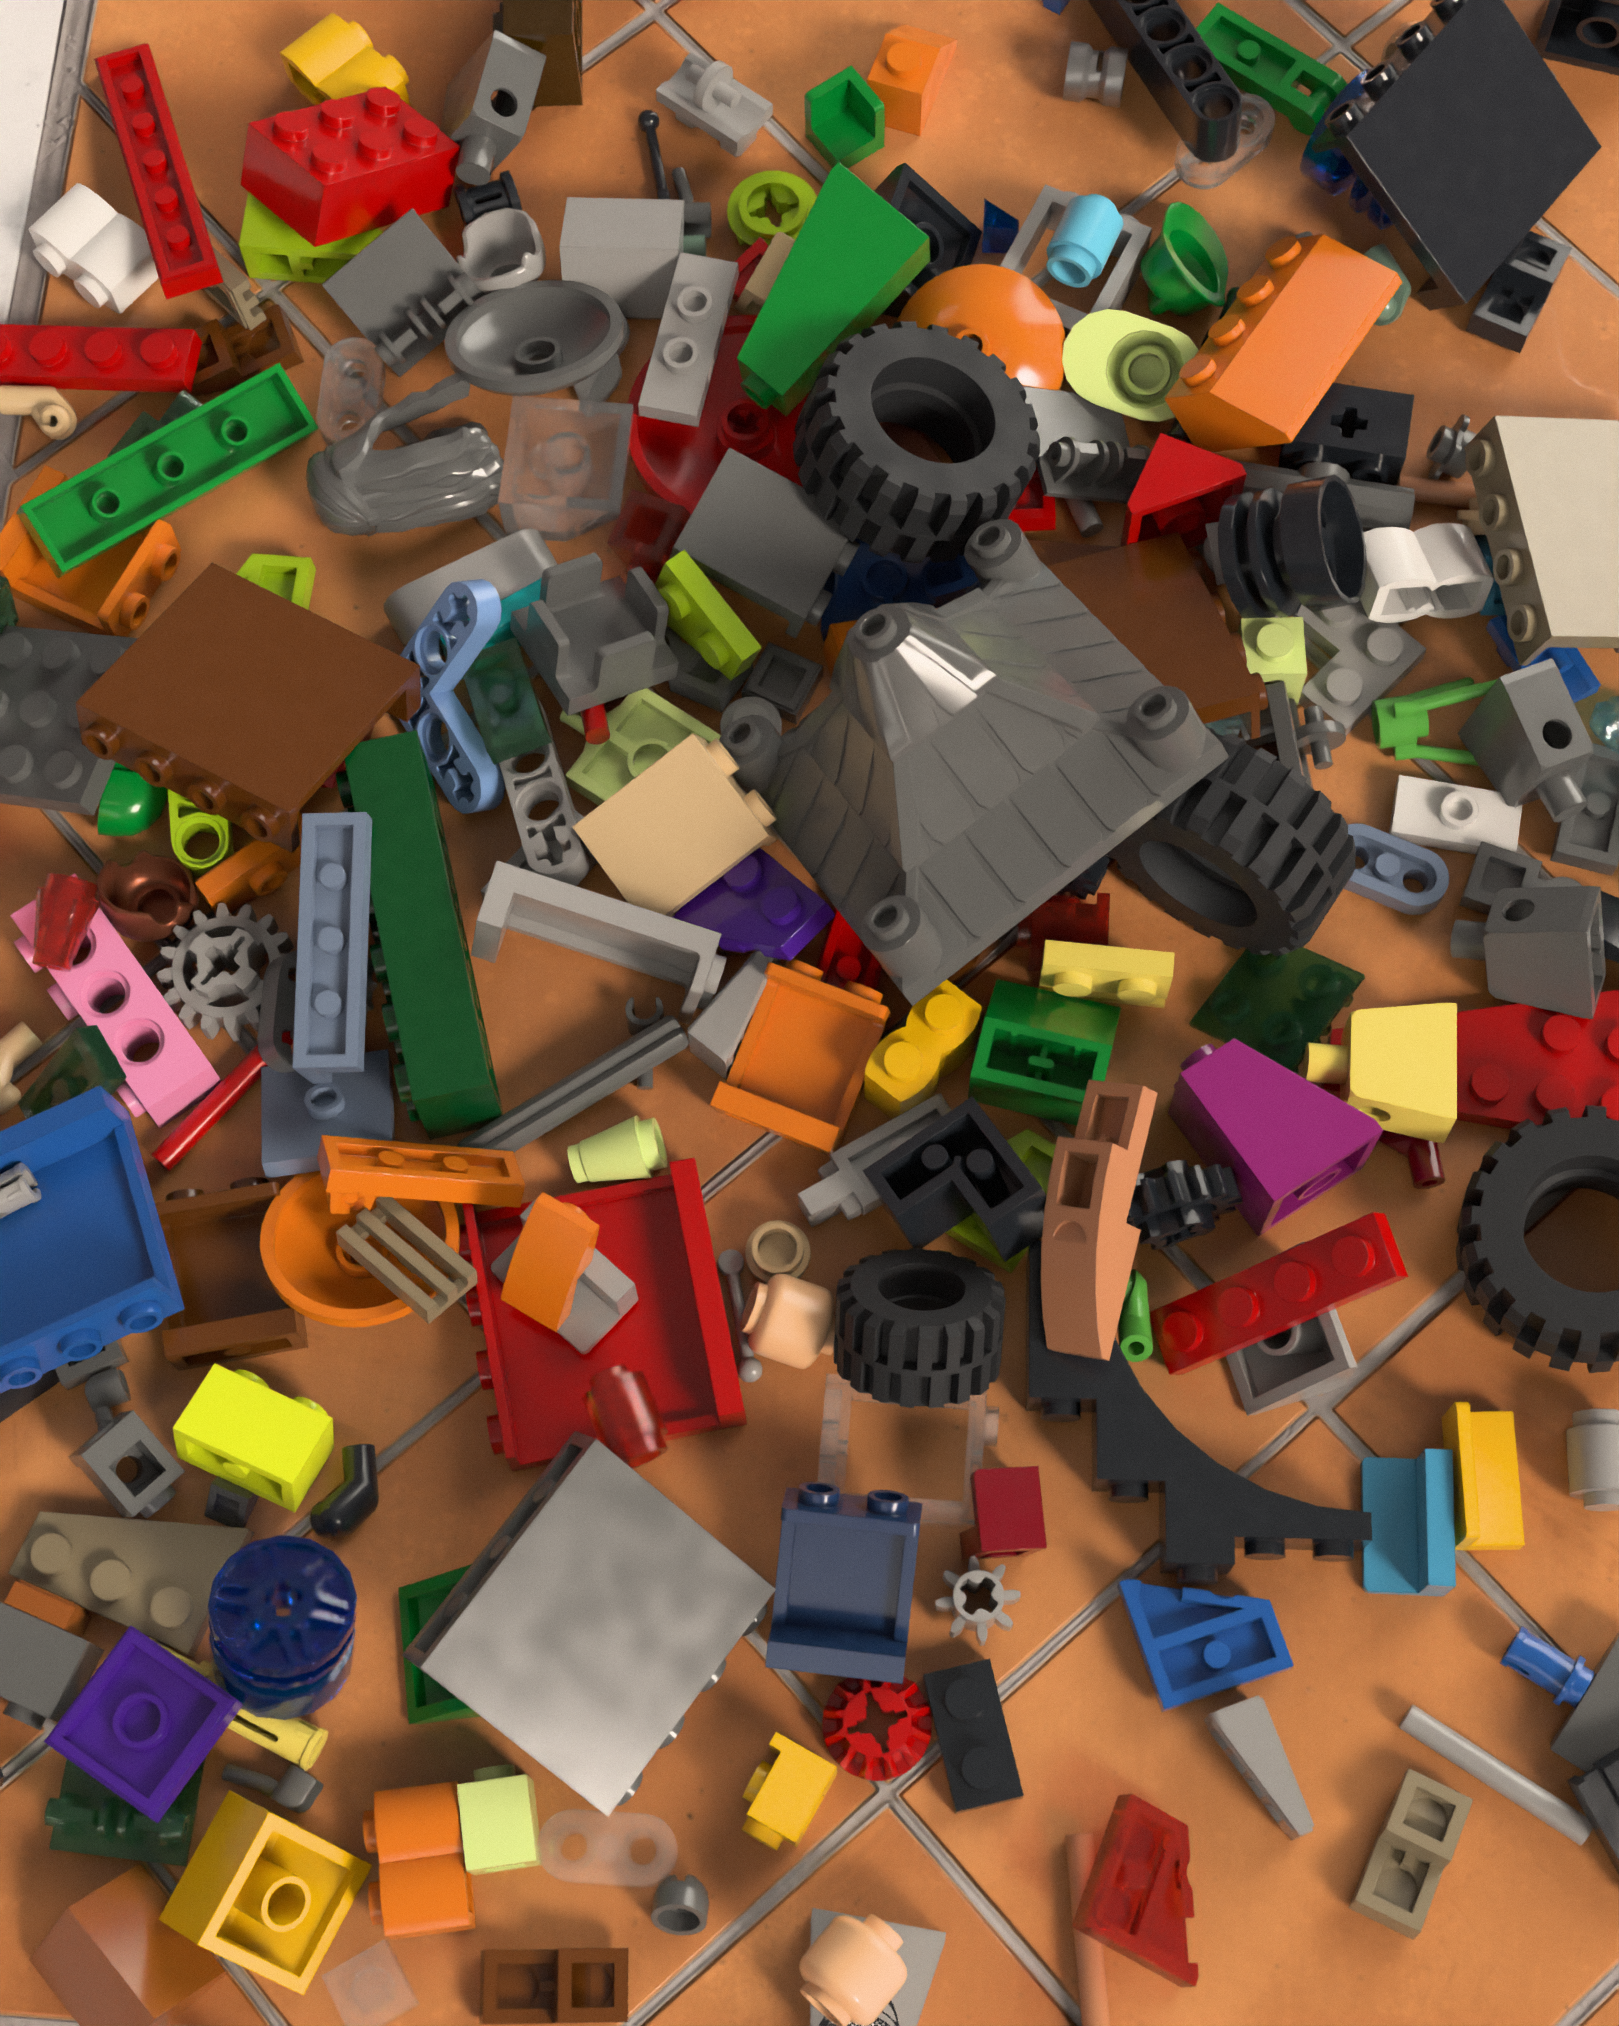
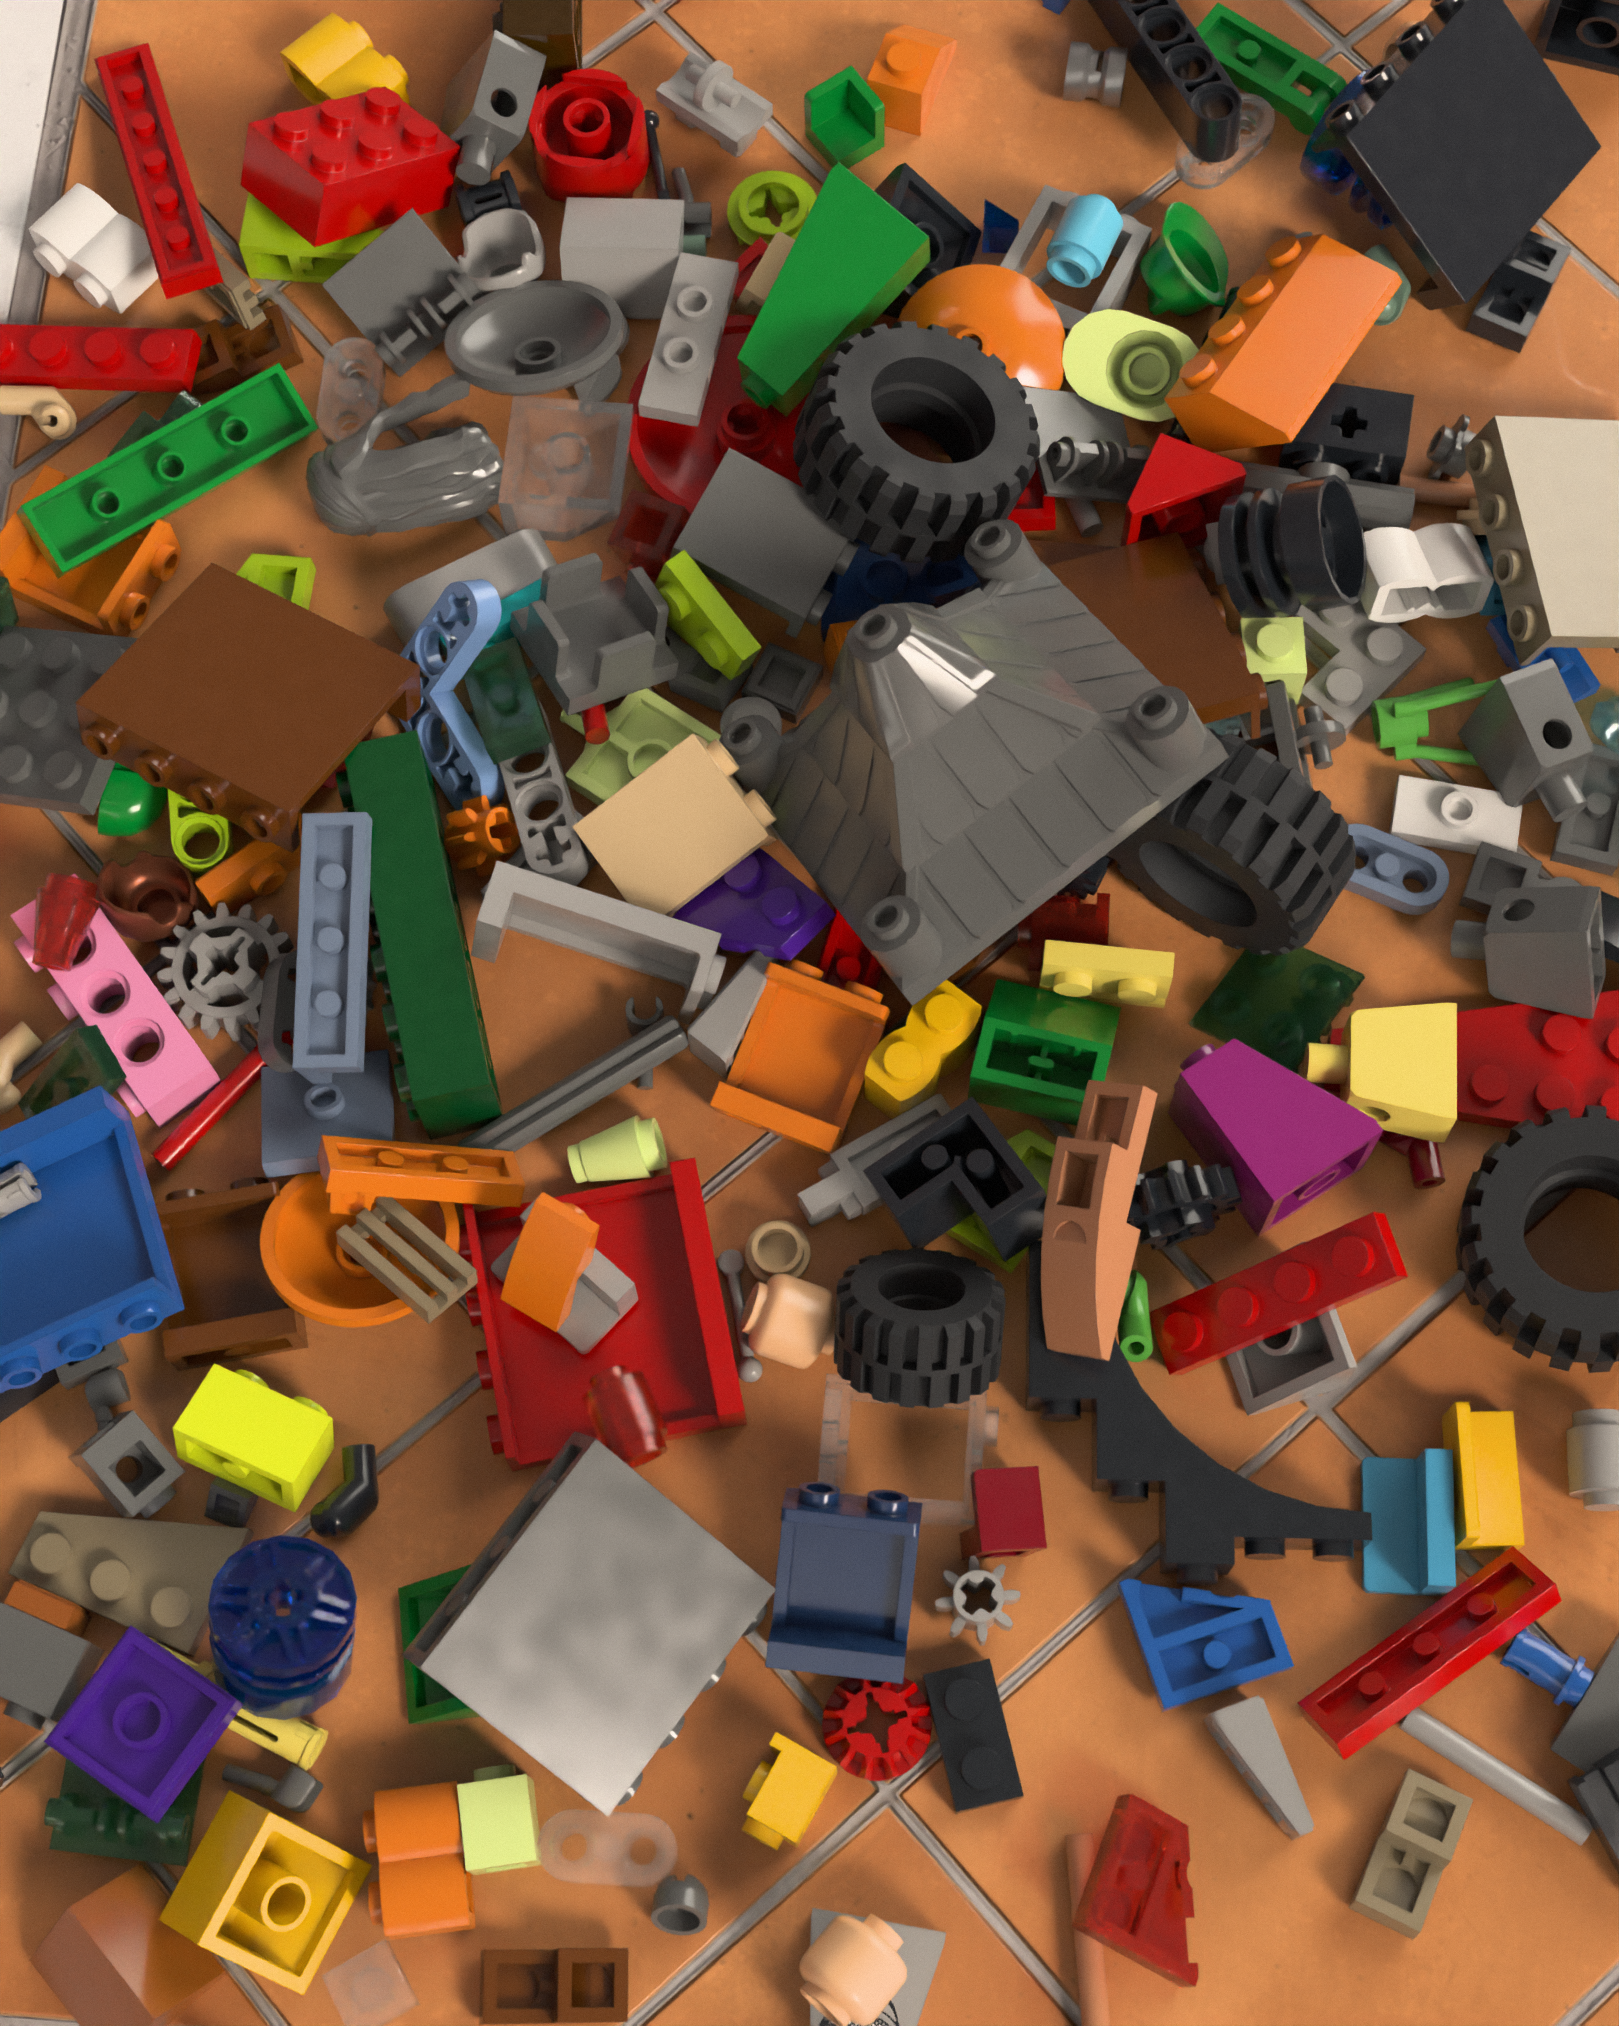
(481, 835): none -> orange gear
(589, 137): none -> red brick
(1429, 1652): none -> red plate

